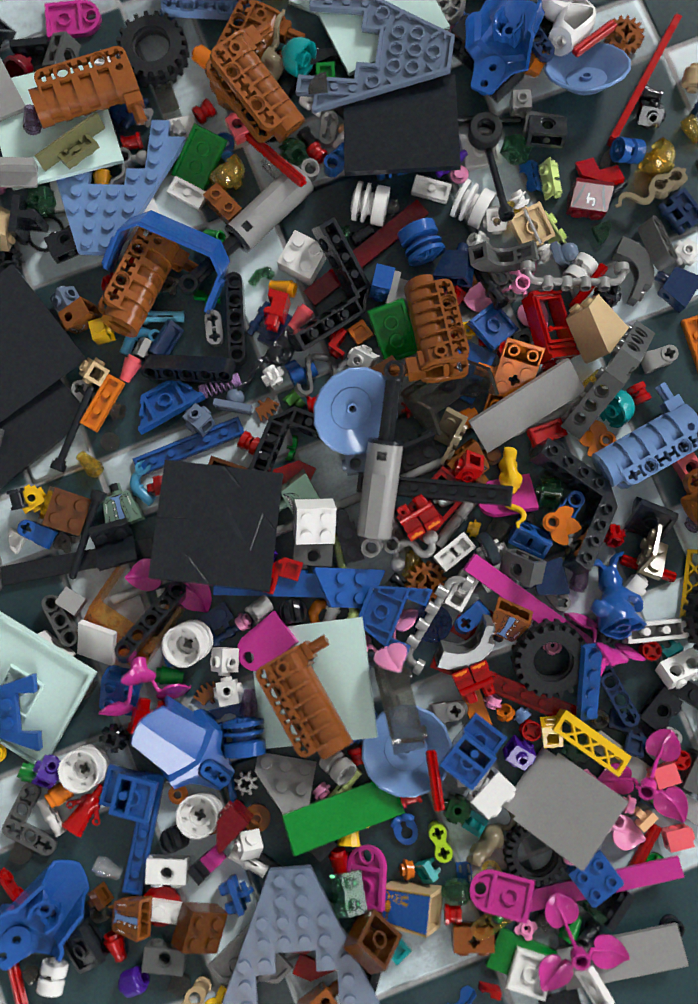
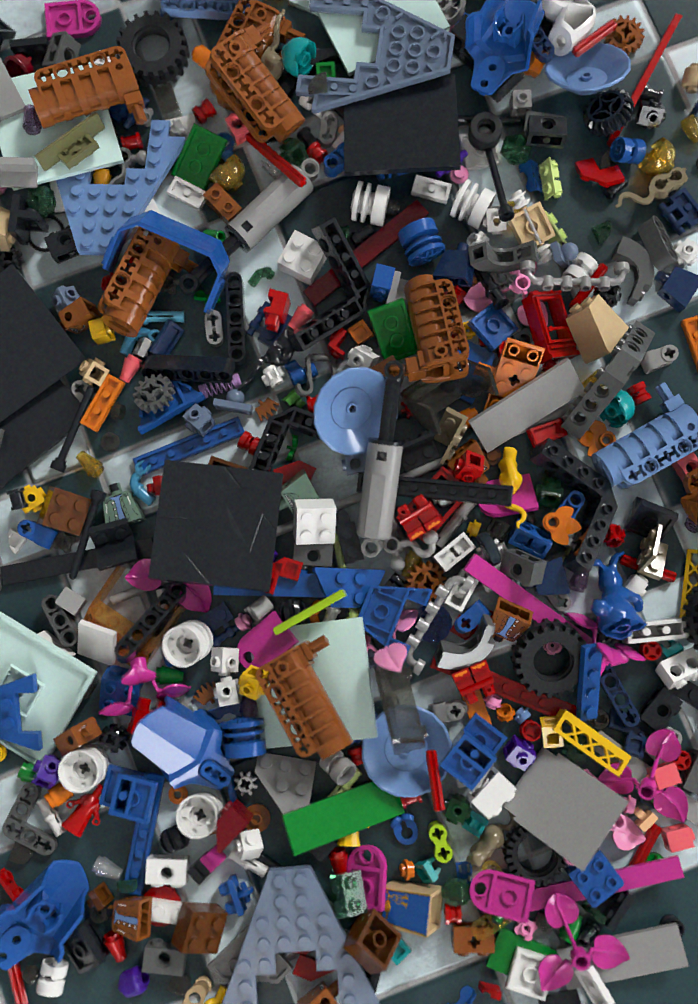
(80, 733): none -> dark orange torso
(127, 886): none -> tile
(154, 393): none -> dark grey gear
(249, 684): none -> yellow brick
(286, 286): light orange cone -> none
(309, 612): none -> lime tile
(322, 791): bright pink plate -> none
(589, 198): slope -> none
(608, 112): none -> black gear

